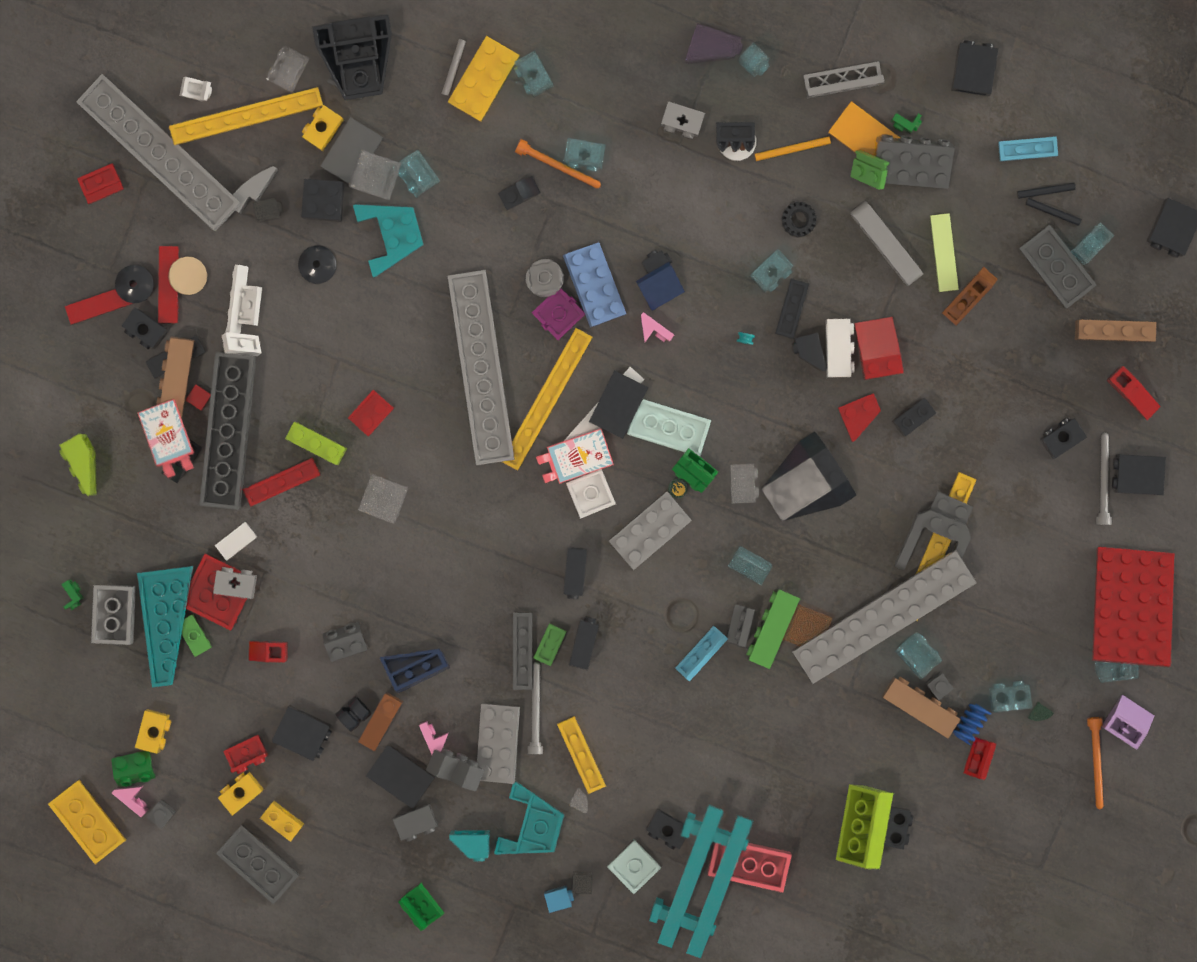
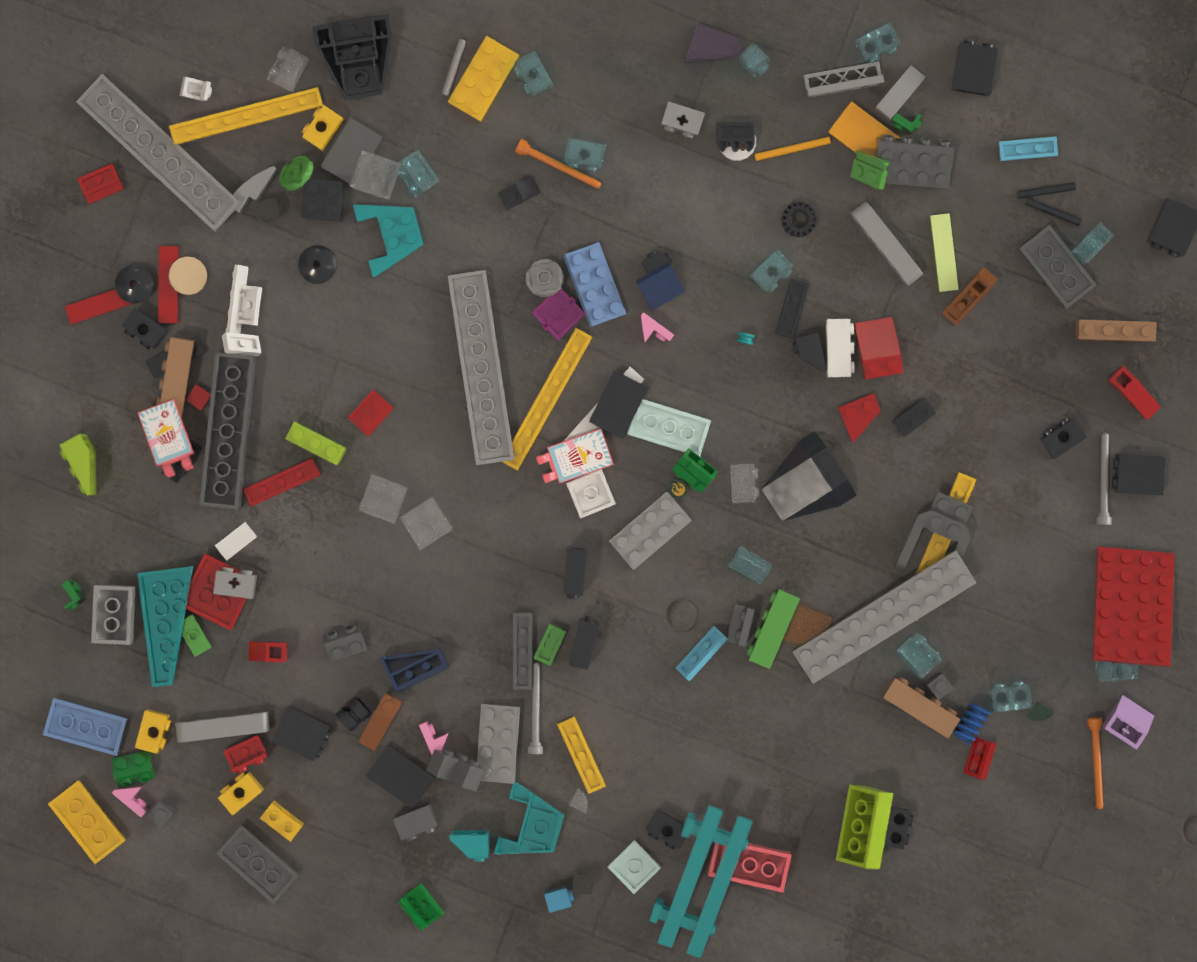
(85, 726): none -> medium blue plate
(222, 727): none -> light grey beam
(297, 173): none -> bright green tile
(426, 523): none -> clear brick
(875, 39): none -> clear light blue brick
(900, 92): none -> light grey slope

